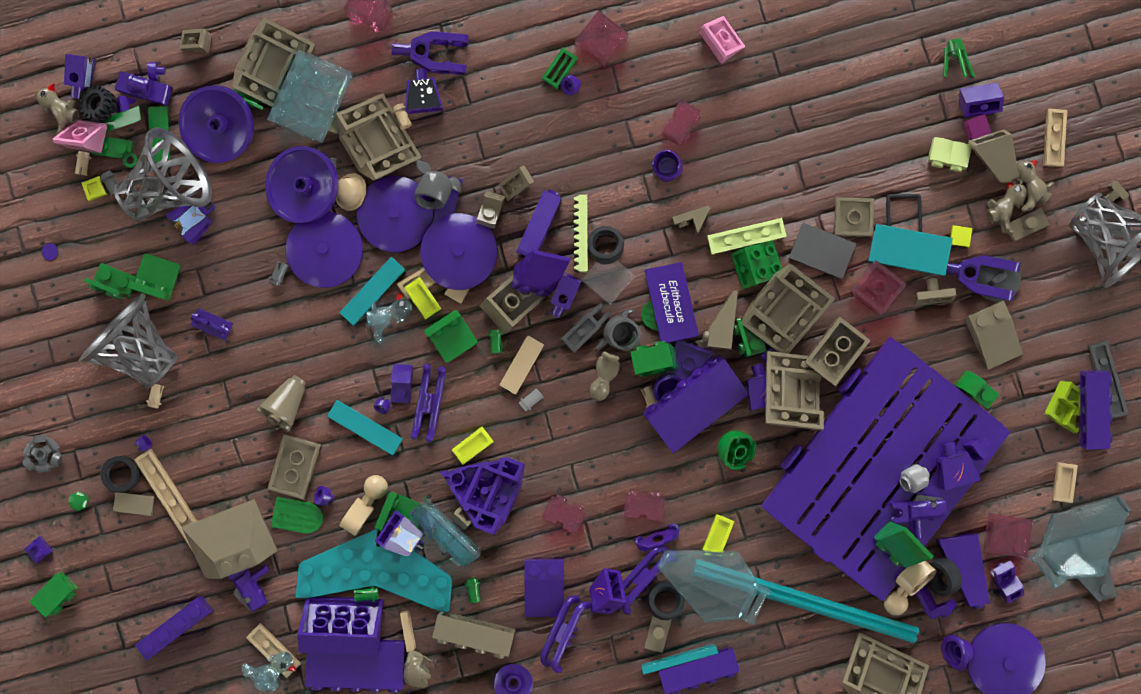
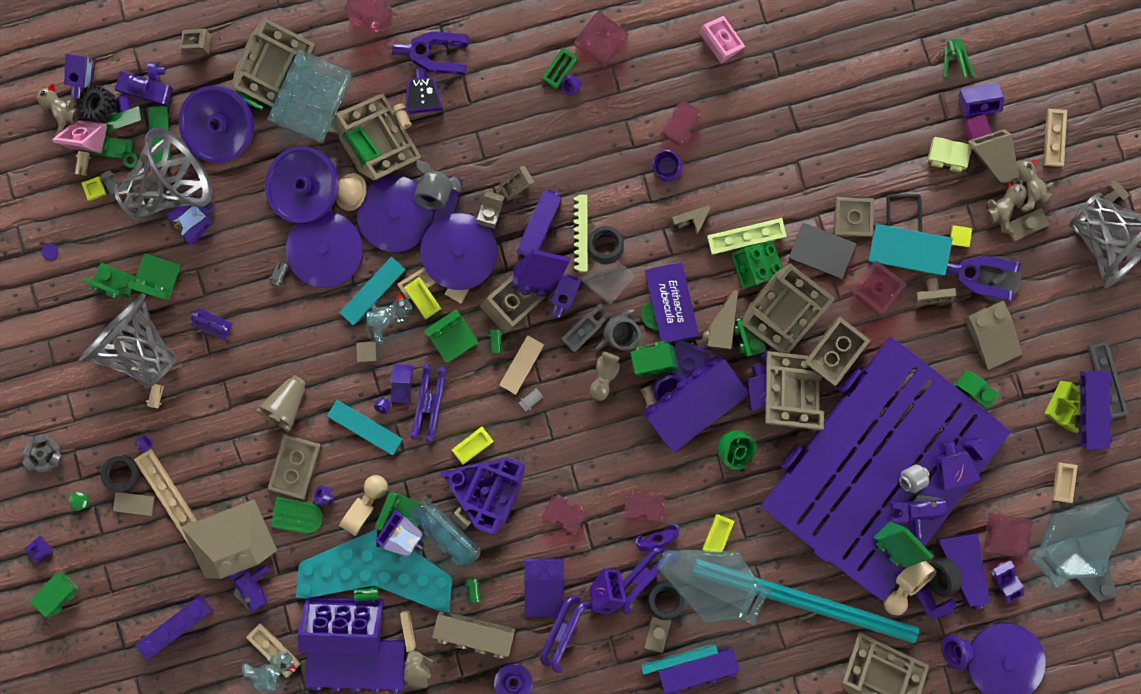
(362, 144): none -> green tile
(366, 351): none -> dark tan tile

